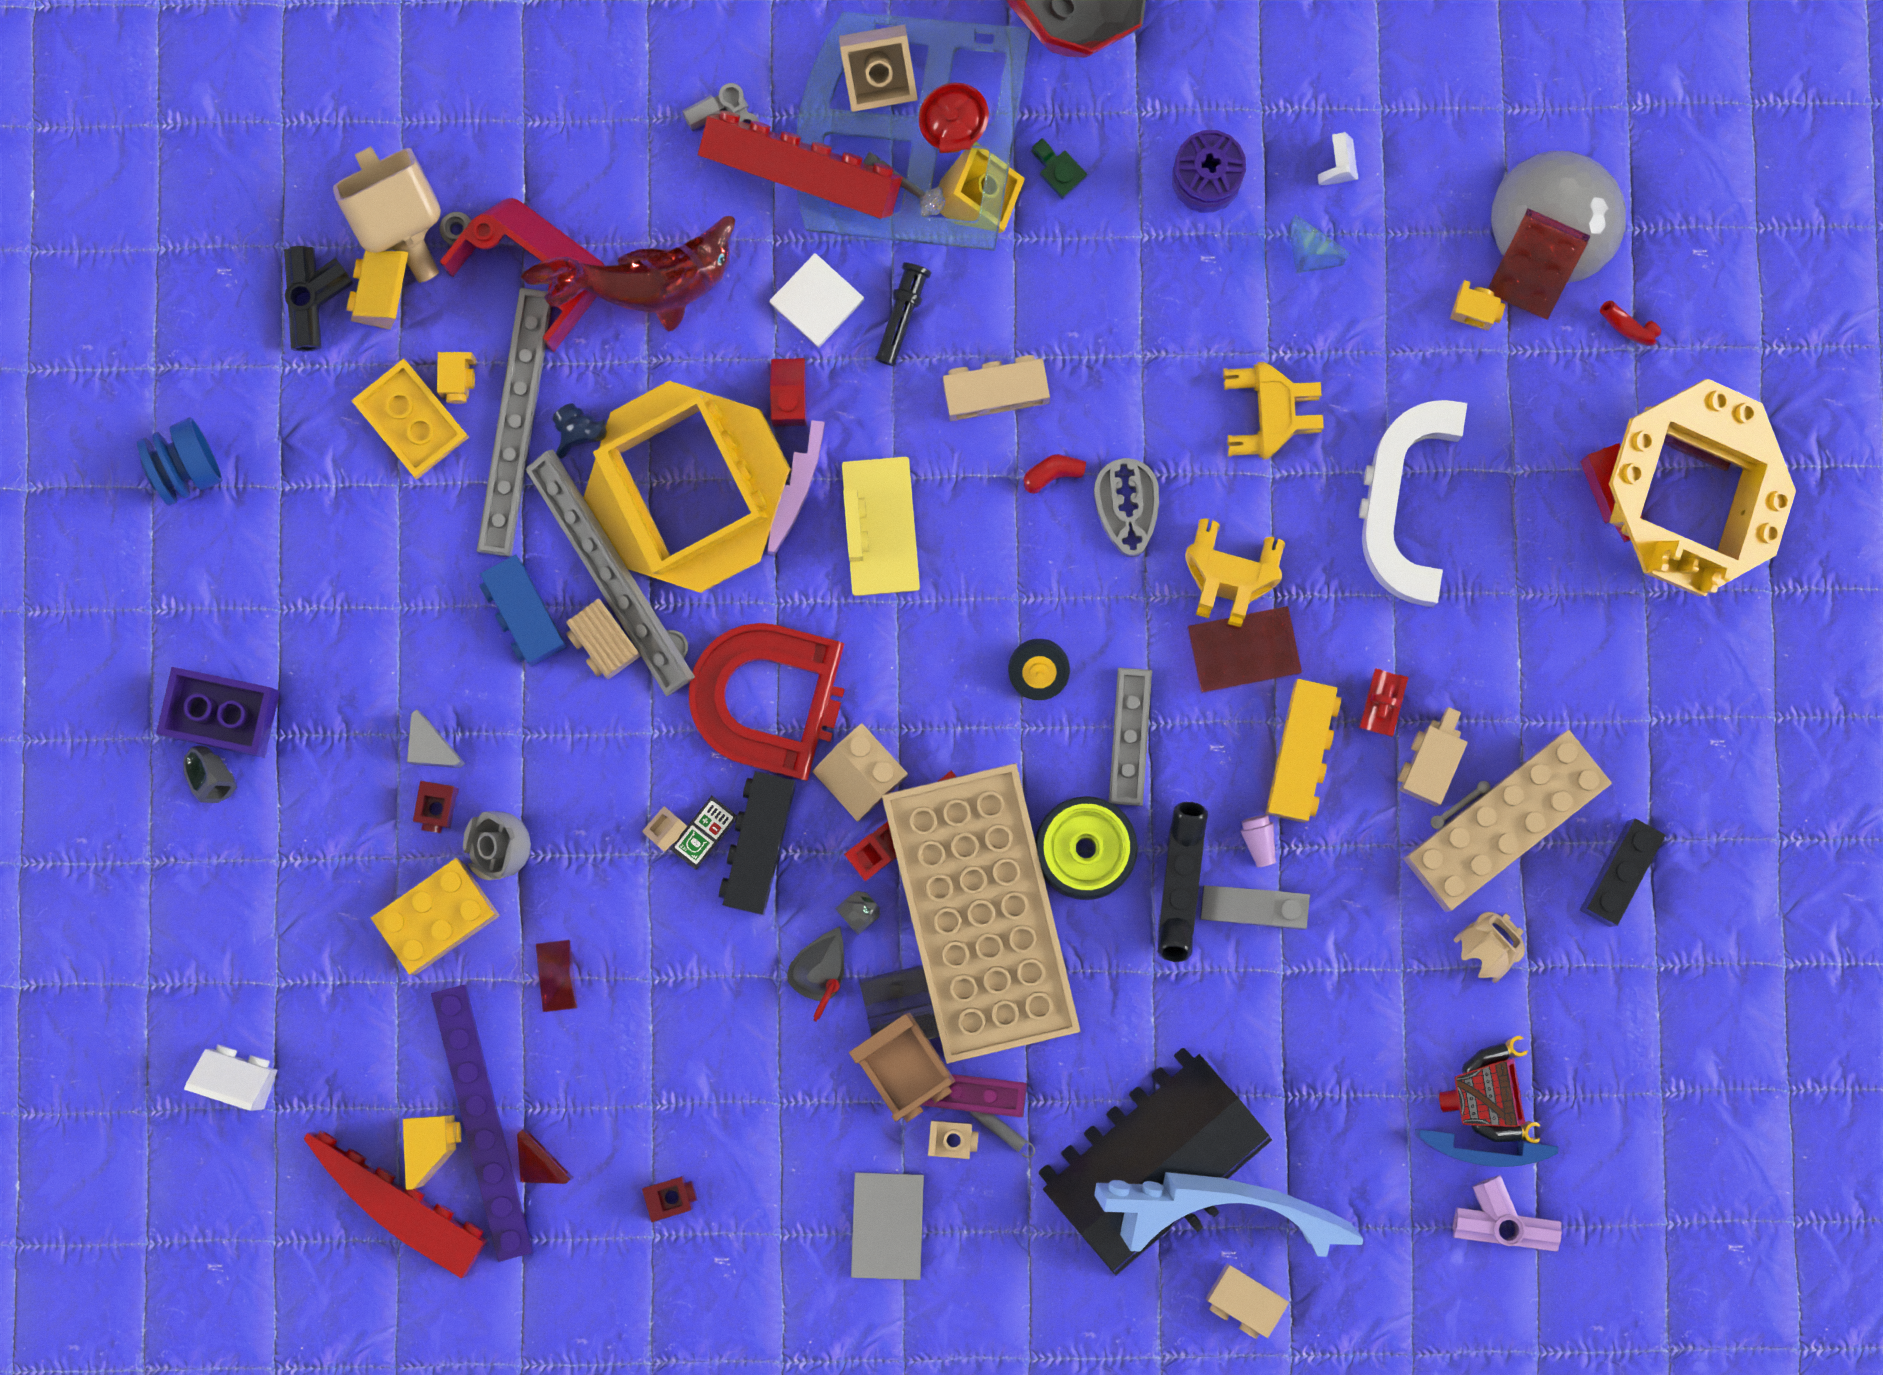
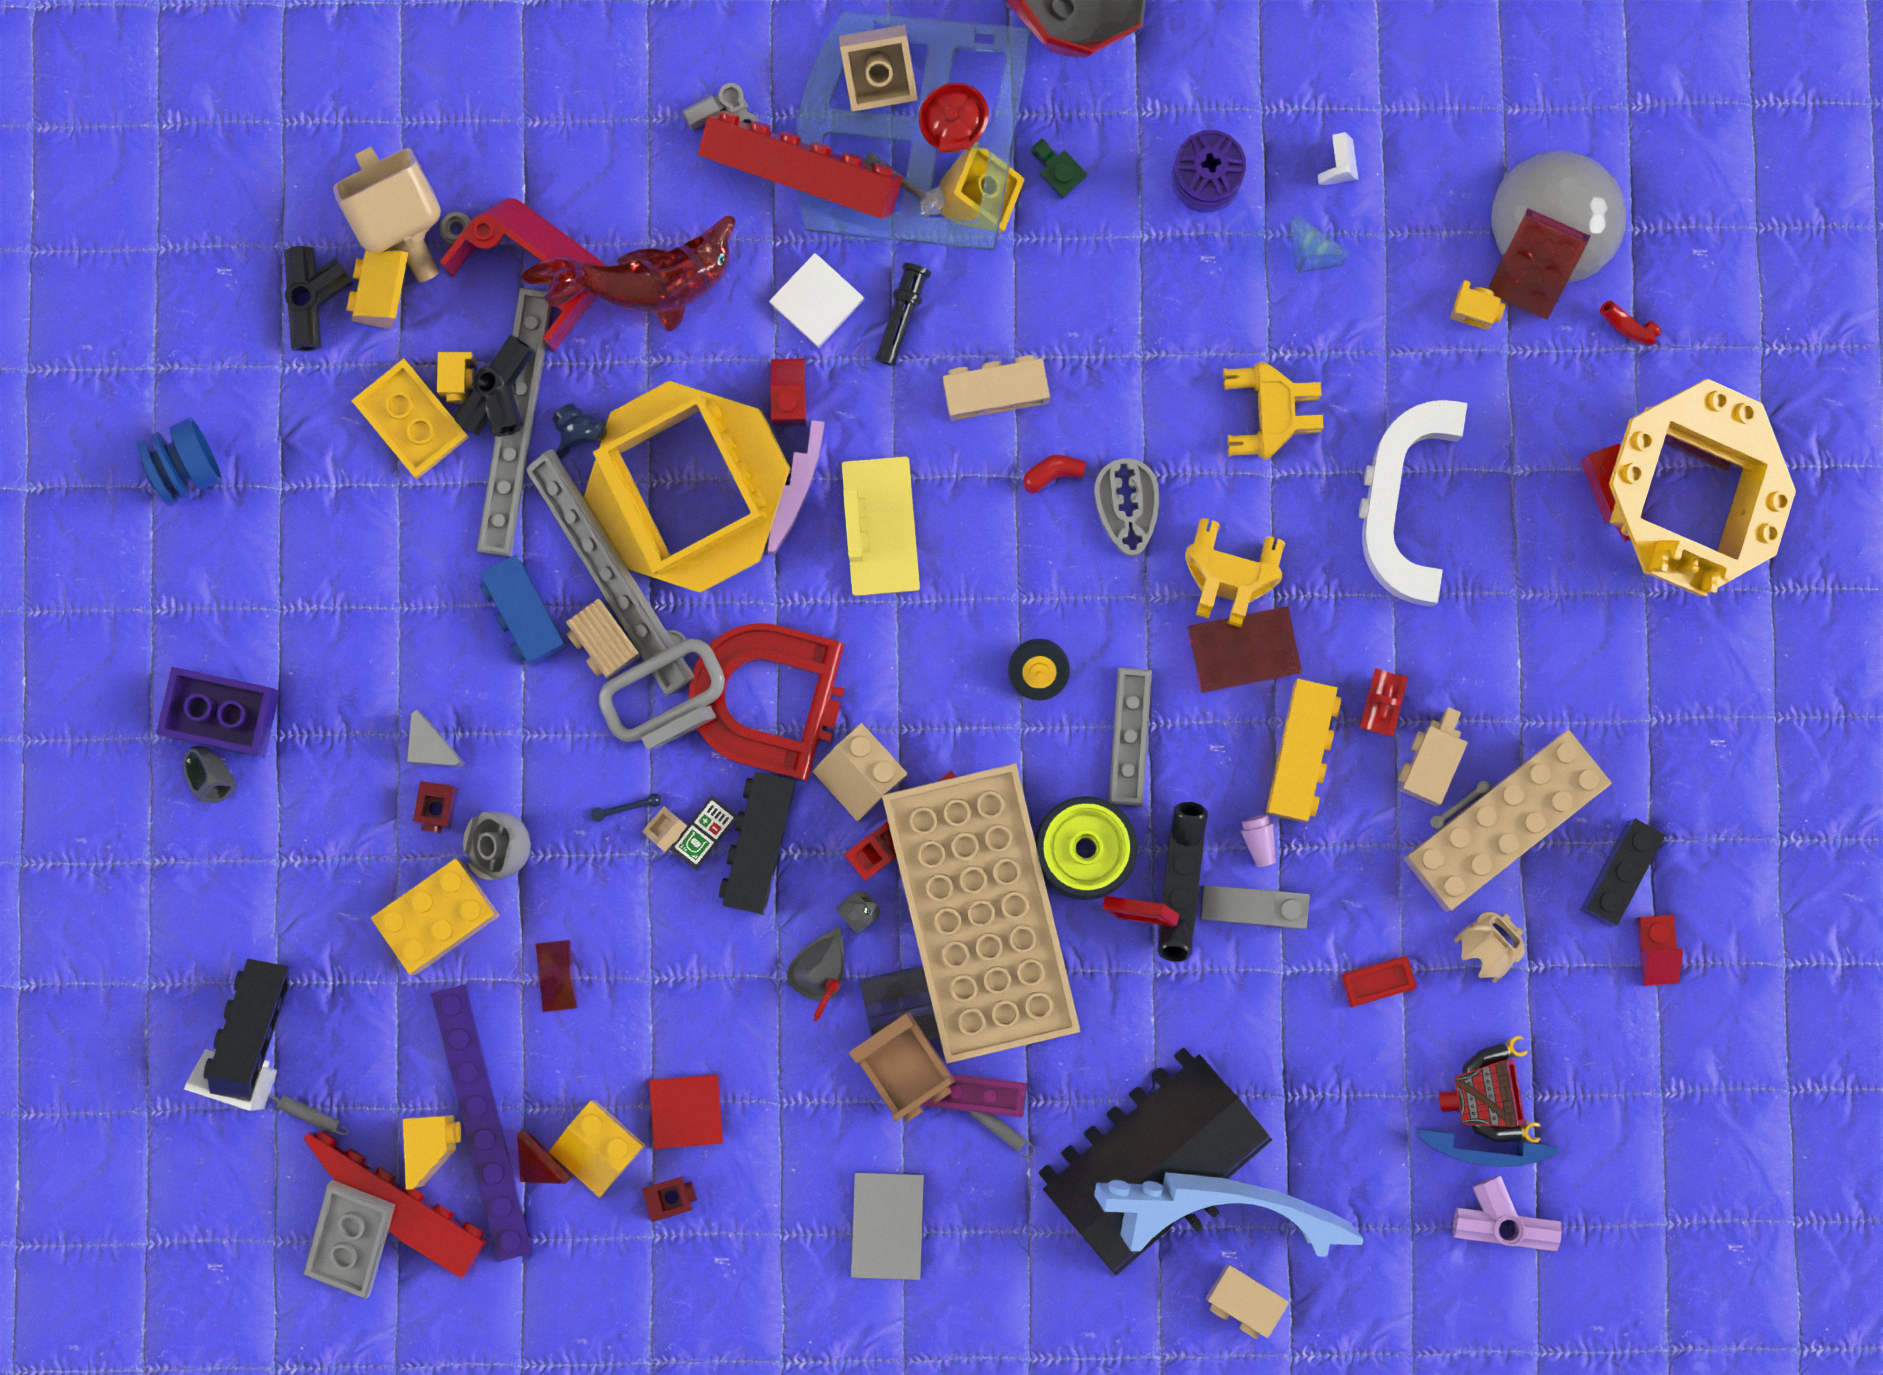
(247, 1029): none -> black brick
(308, 1114): none -> light grey piece
(349, 1239): none -> light grey tile
(496, 401): none -> black piece
(596, 1148): none -> yellow slope
(599, 814): none -> dark blue hinge
(680, 718): none -> light grey bar
(686, 1111): none -> red tile
(938, 1139): tan brick -> none
(1140, 911): none -> red tile
(1378, 981): none -> red tile
(1659, 950): none -> red slope

